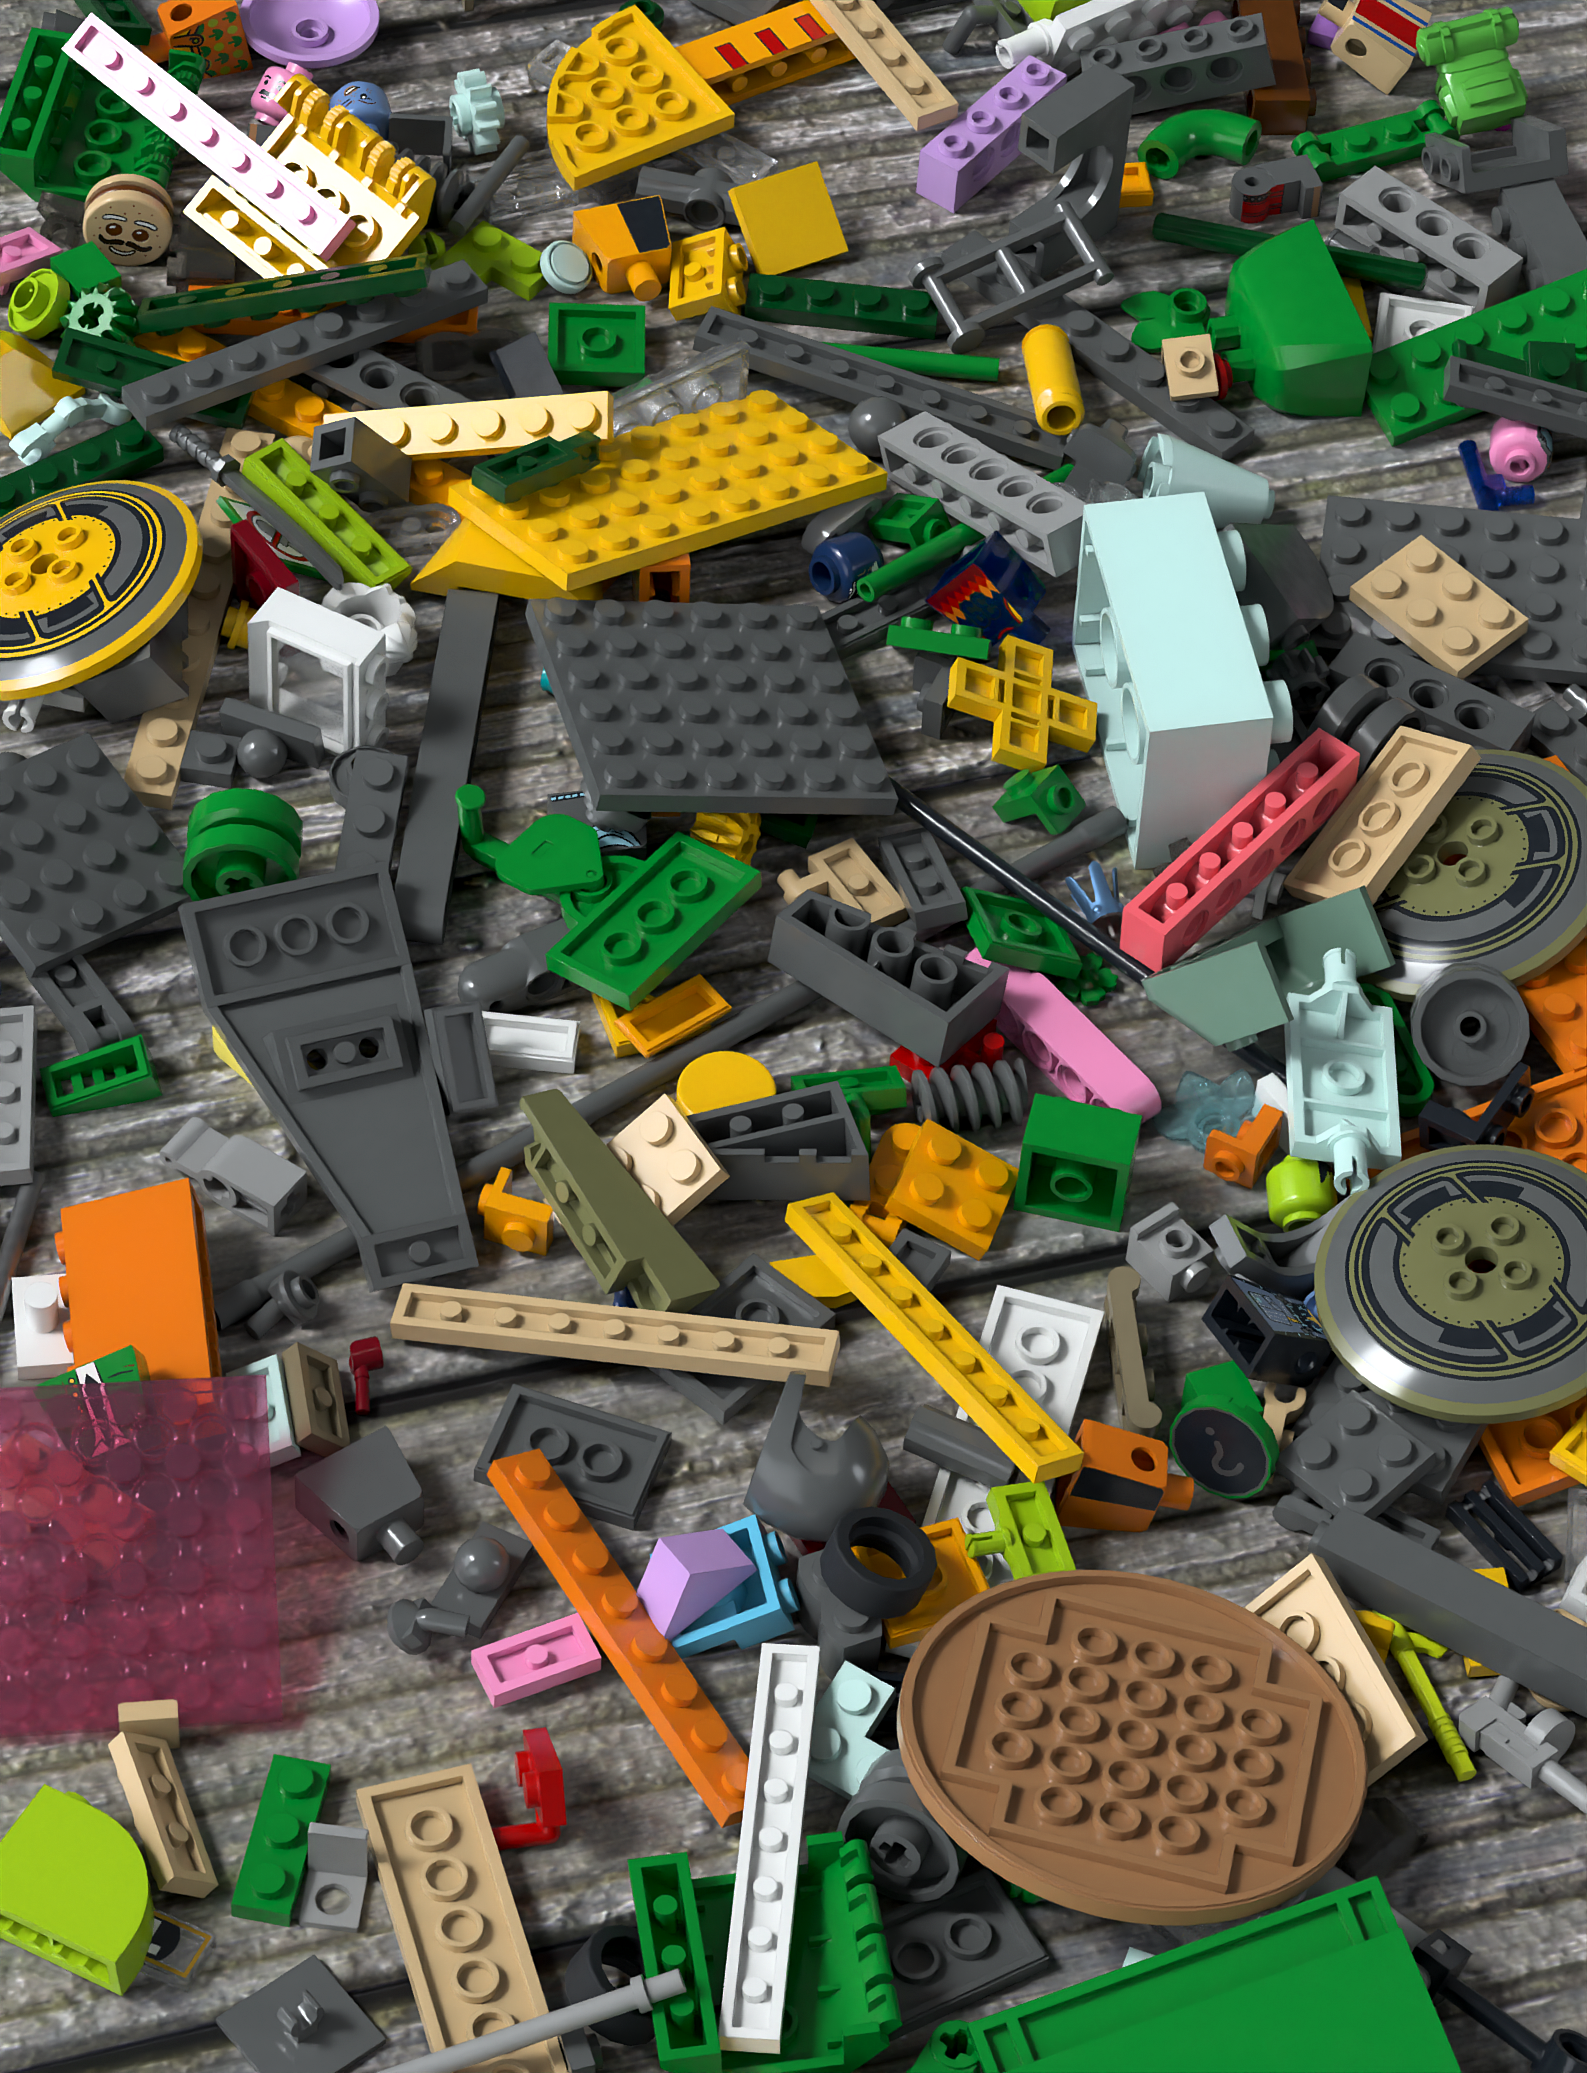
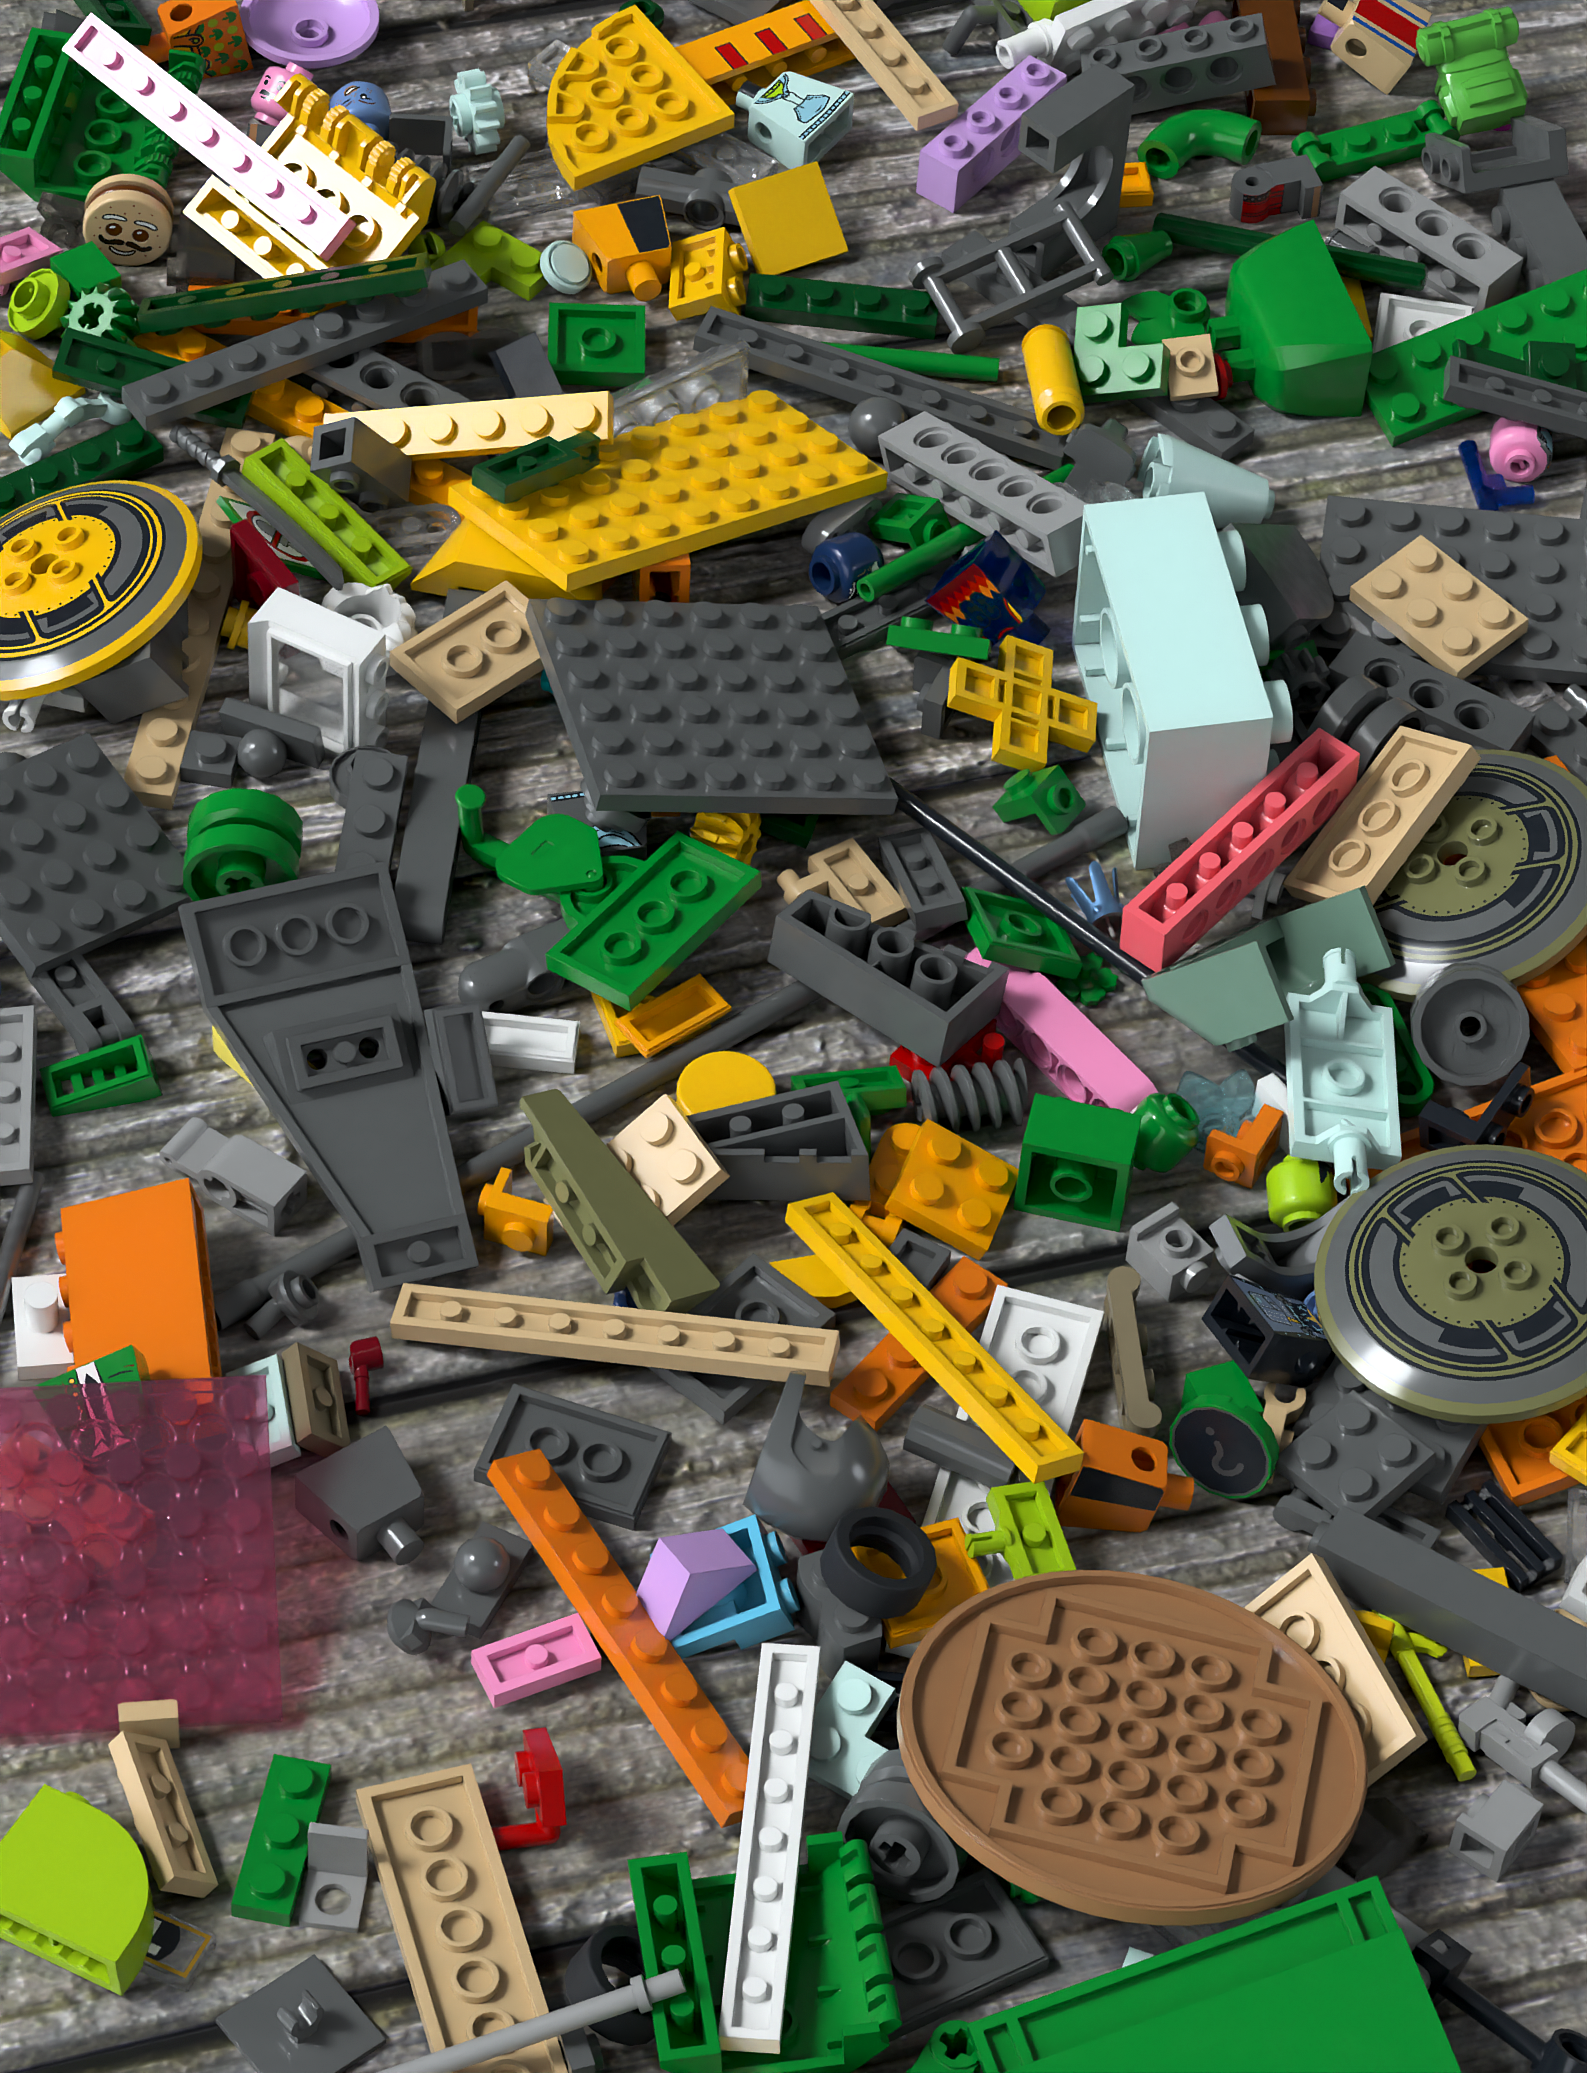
(472, 653): none -> tan plate
(796, 117): none -> light aqua torso
(890, 1372): none -> orange plate
(1108, 367): none -> plate
(1136, 253): none -> green cone
(1166, 1131): none -> green head
(1496, 1829): none -> light grey brick

